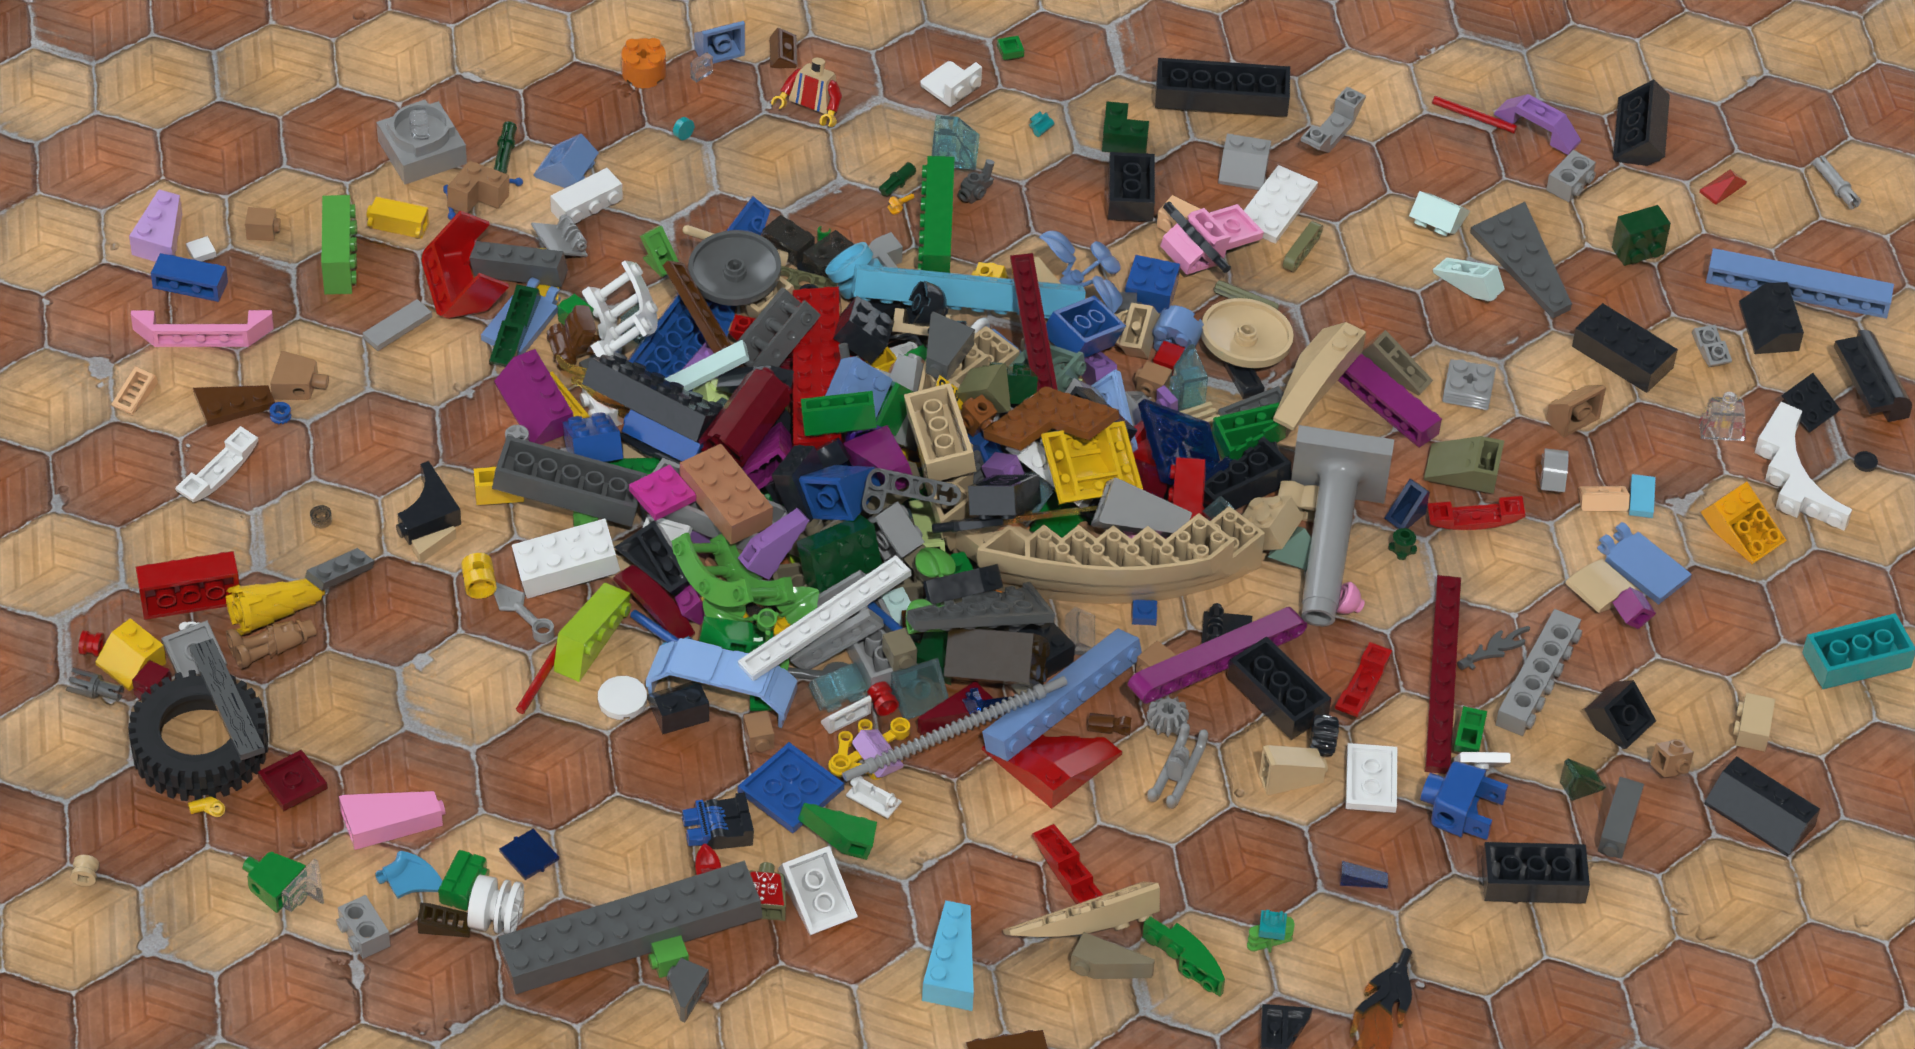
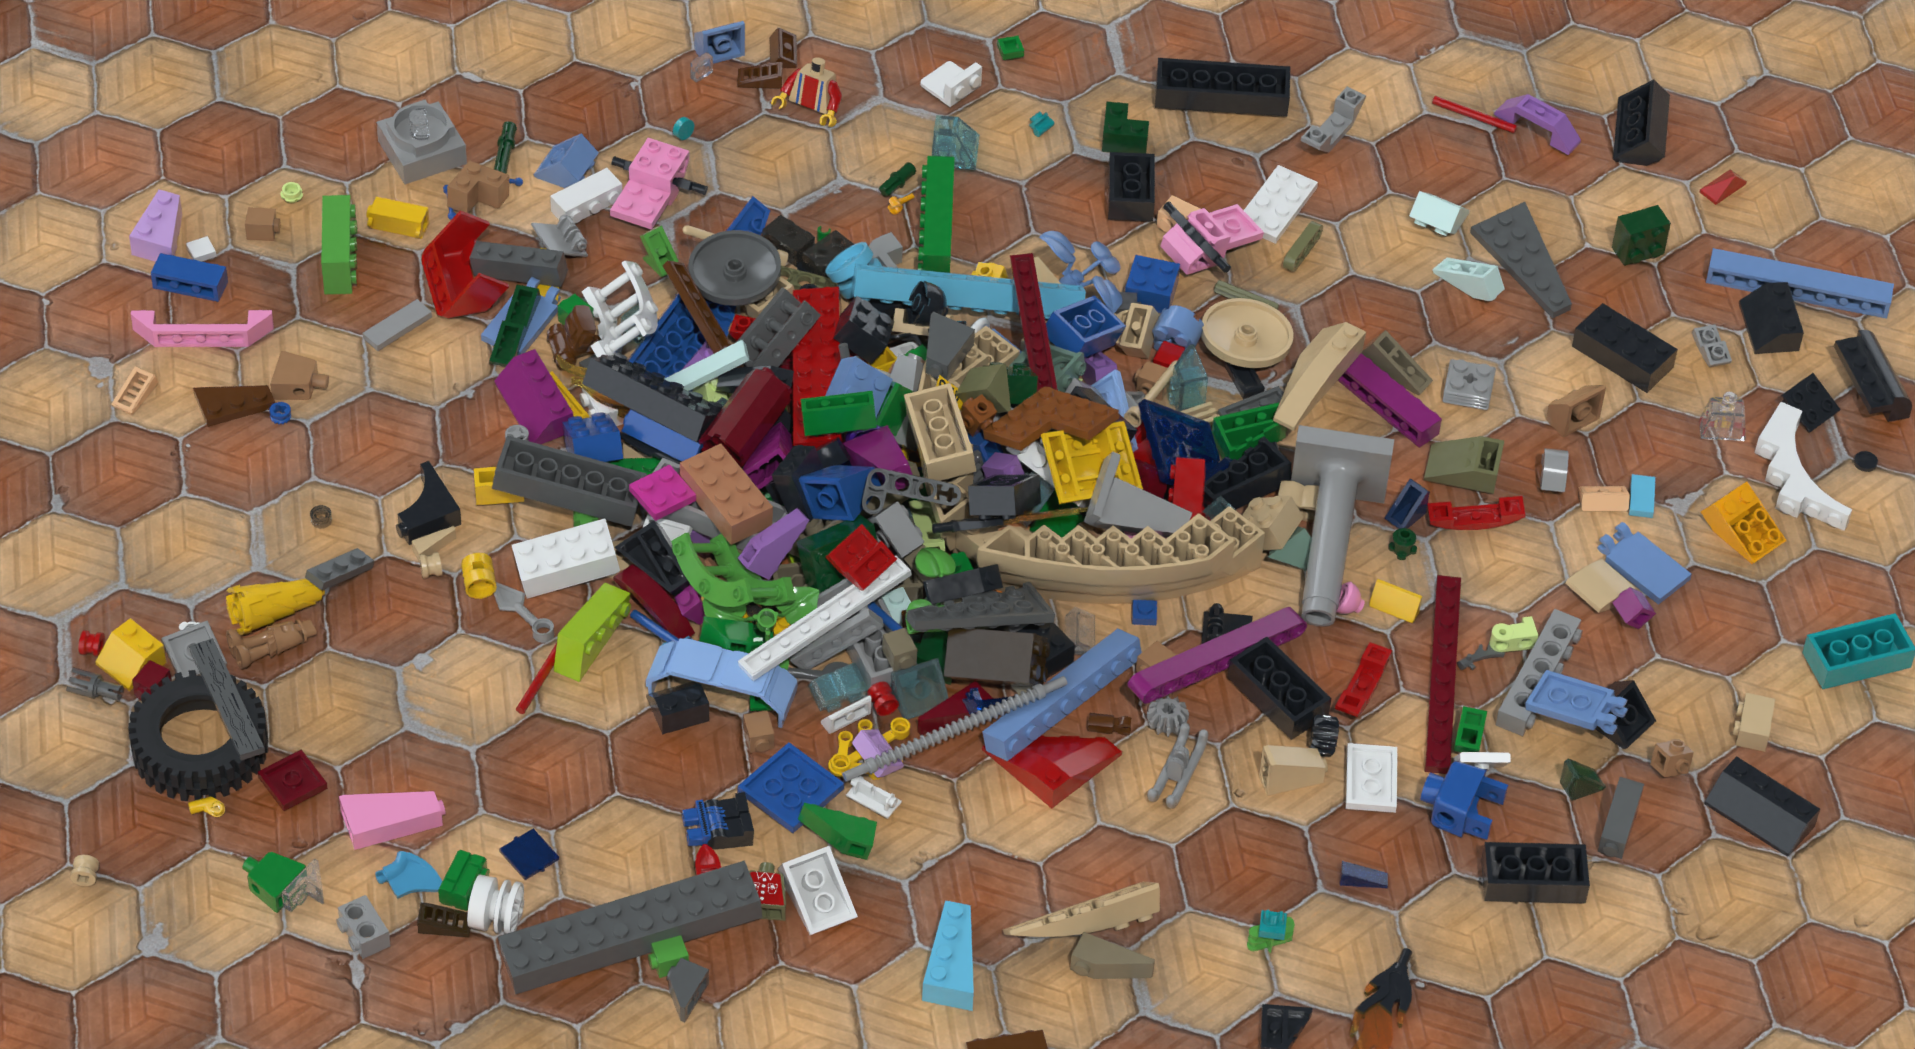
(186, 584): red brick -> none
(221, 468): white slope -> none
(291, 192): none -> yellowish green plate
(430, 565): none -> tan wheel
(622, 697): white tile -> none
(643, 62): orange brick -> none
(652, 182): none -> bright pink piece
(768, 76): none -> reddish brown slope
(861, 558): none -> red slope
(976, 184): dark grey piece -> none
(1066, 864): red slope -> none
(1102, 488): none -> light grey tile
(1133, 413): none -> tan piece
(1166, 398): medium lavender plate -> none
(1193, 957): green slope -> none
(1244, 162): light grey slope -> none
(1395, 601): none -> yellow slope
(1514, 636): none -> yellowish green leg
(1571, 176): light grey brick -> none
(1576, 702): none -> medium blue tile
(1841, 187): light grey pin -> none

